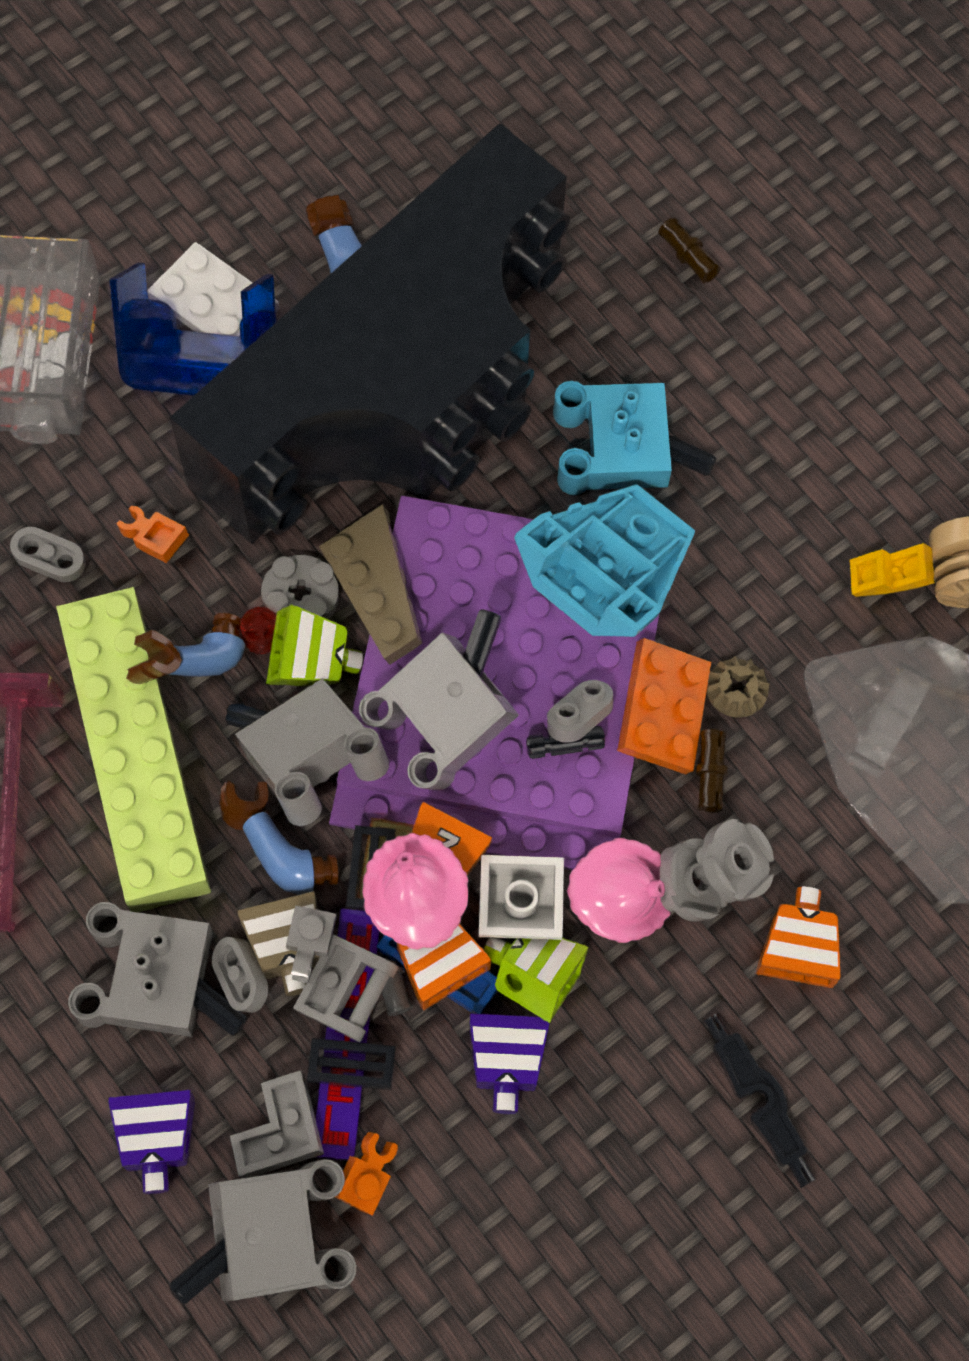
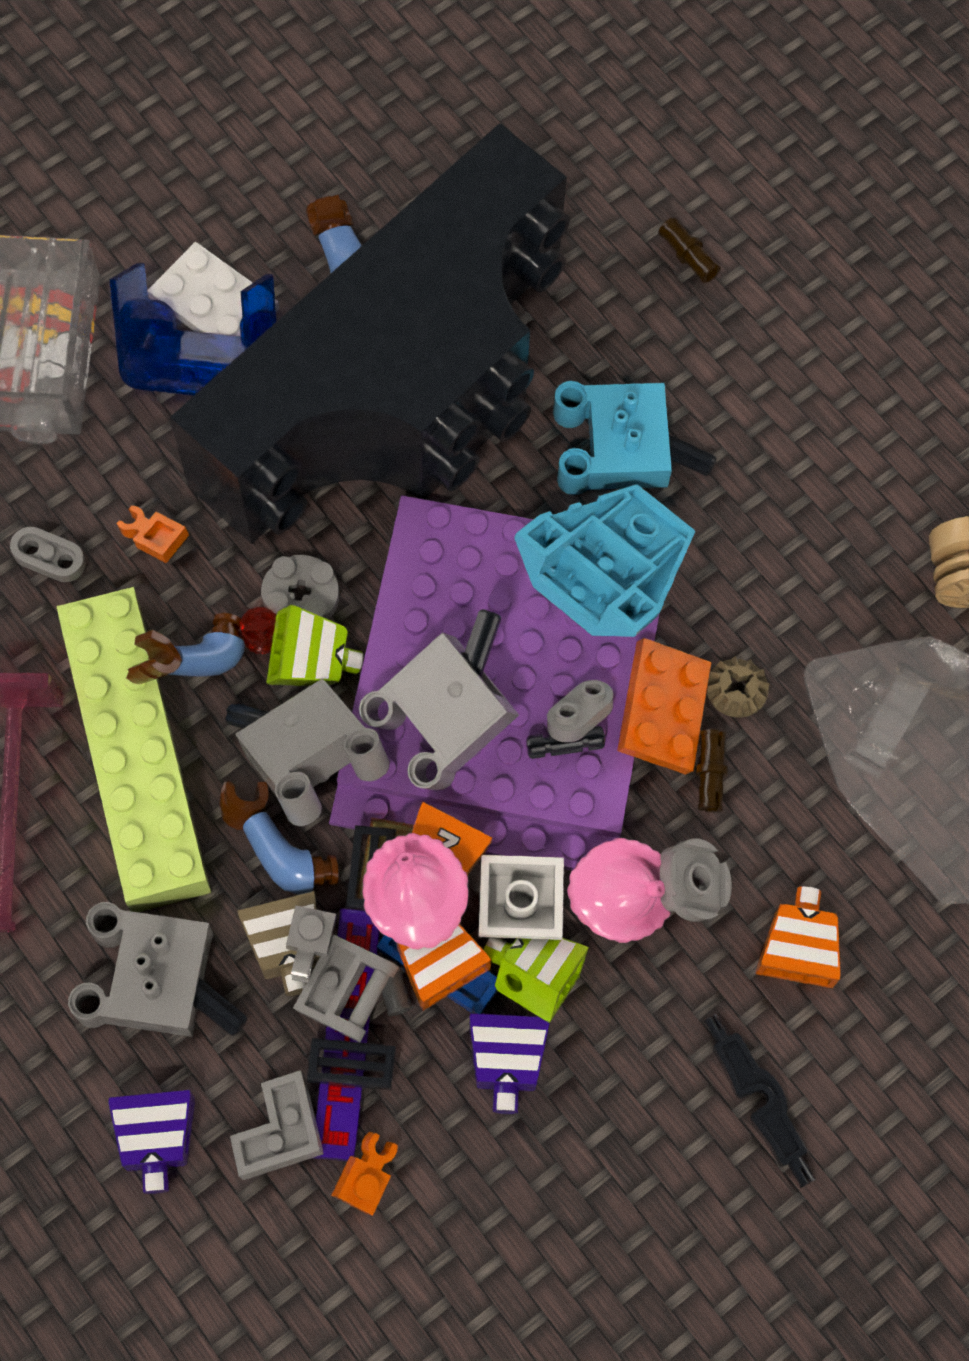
(239, 974): light grey plate -> none
(266, 1237): light grey piece -> none
(372, 577): dark tan wing -> none
(718, 861): light grey plate -> none
(891, 573): yellow slope -> none

